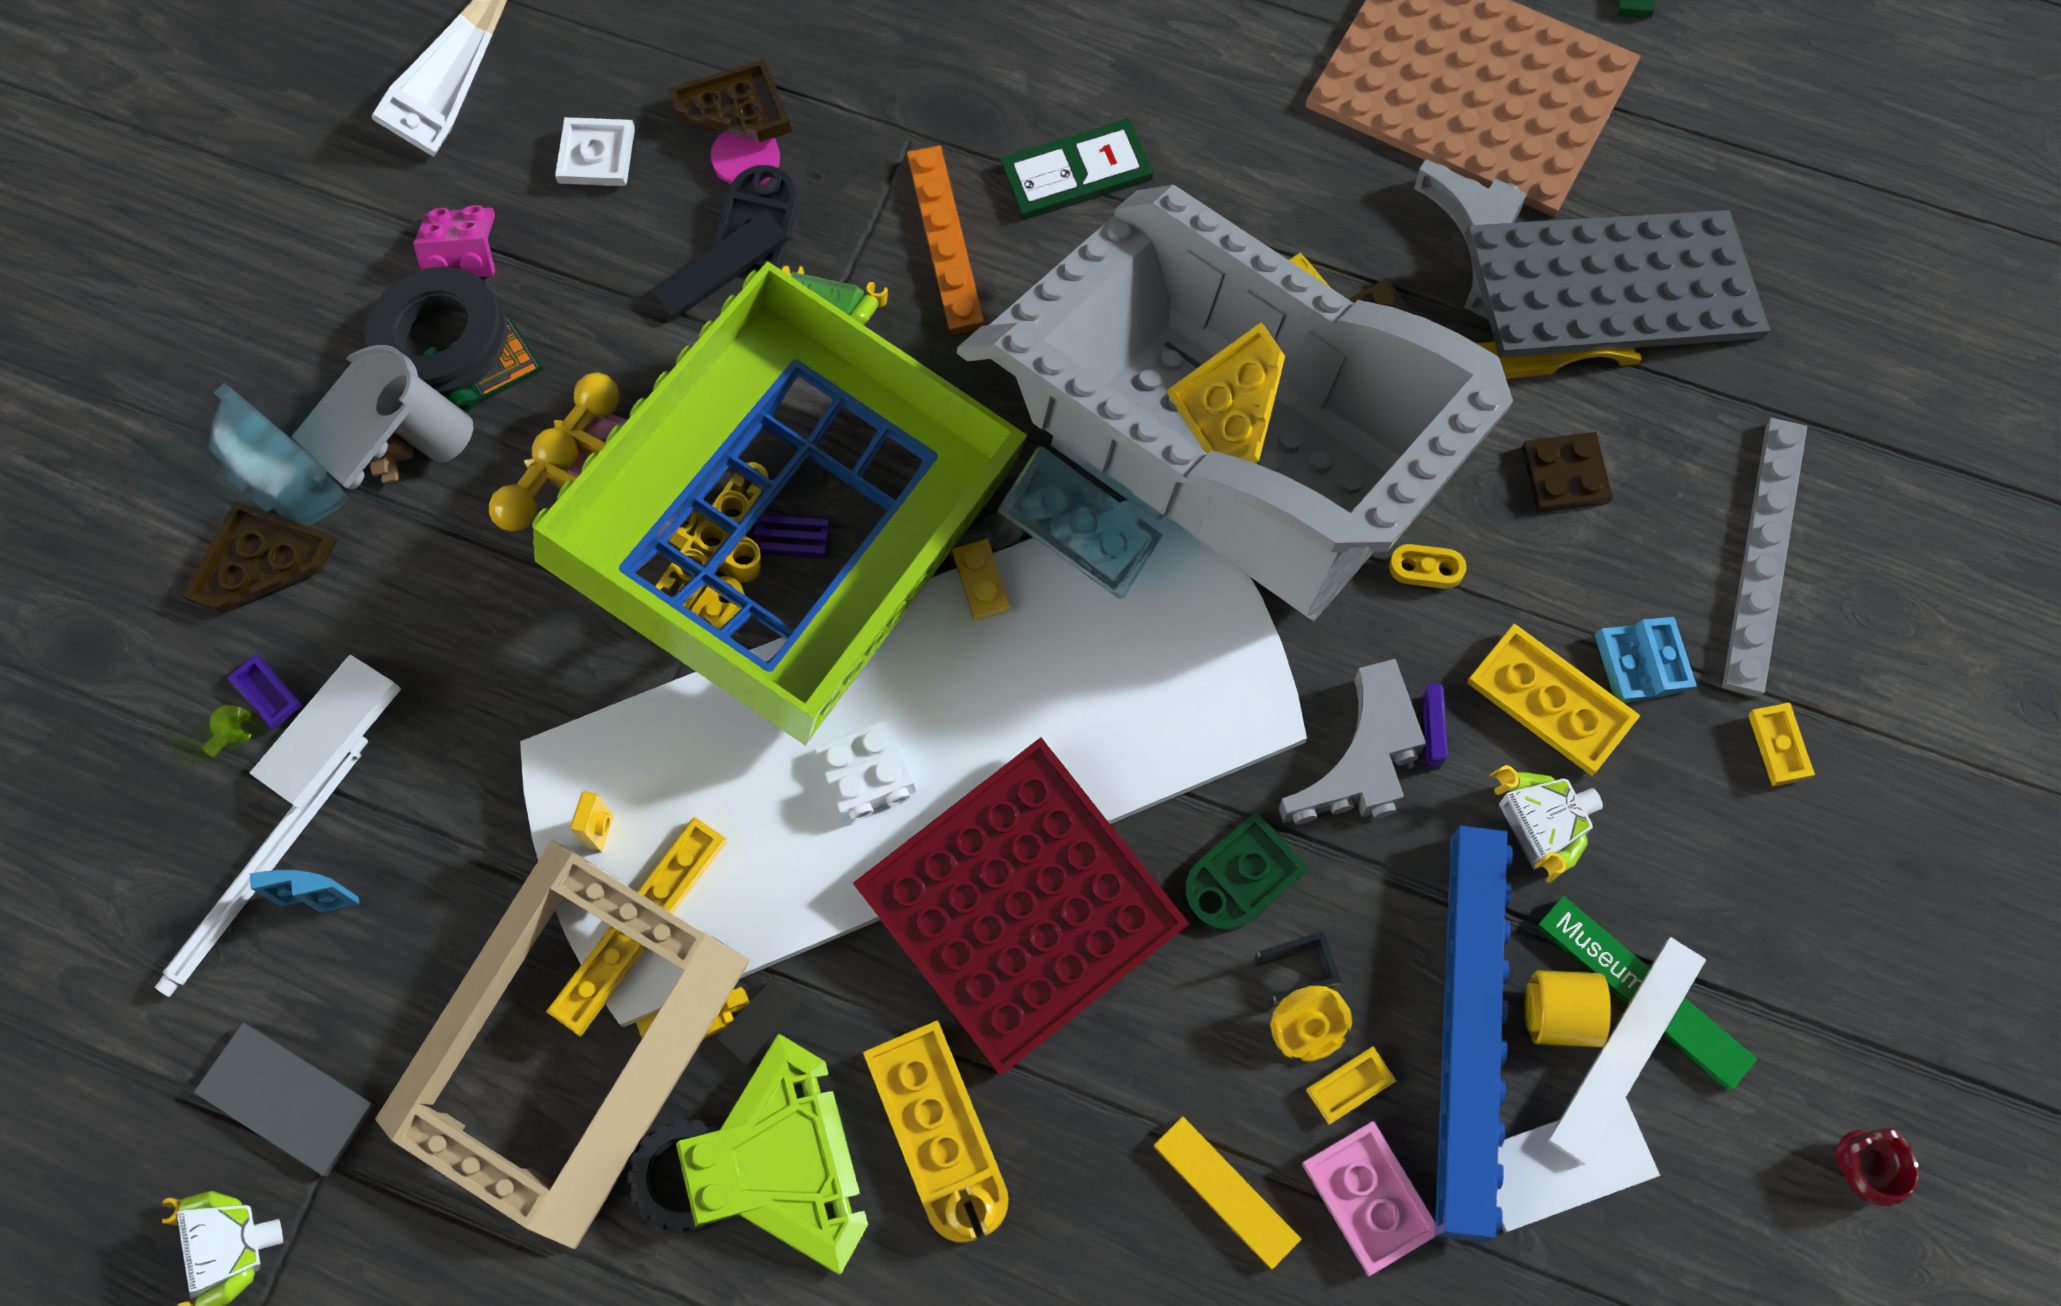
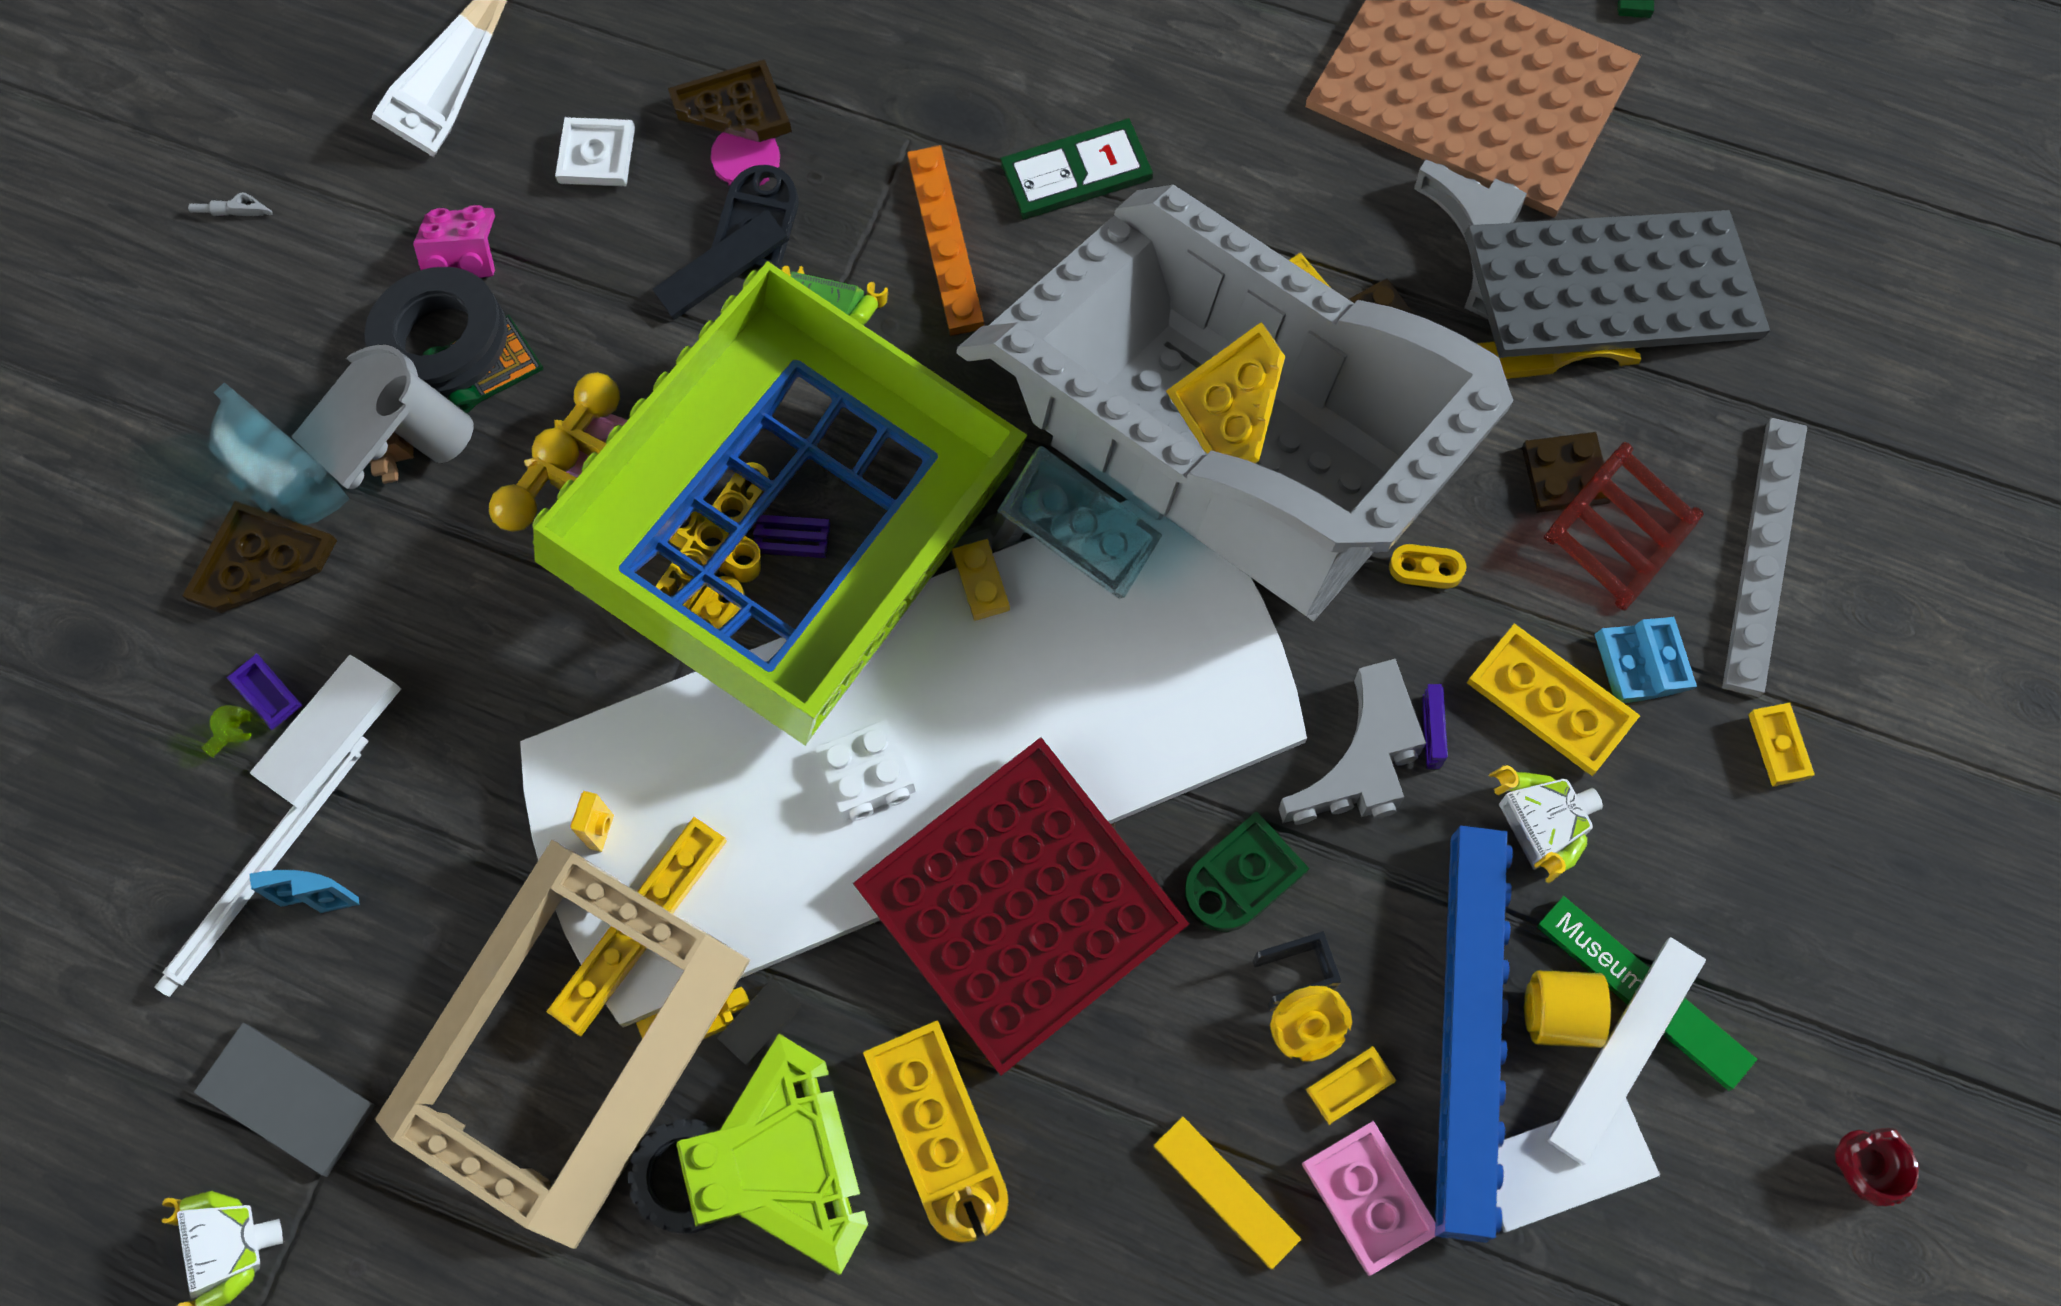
(234, 207): none -> light grey hand
(1580, 508): none -> clear red bar

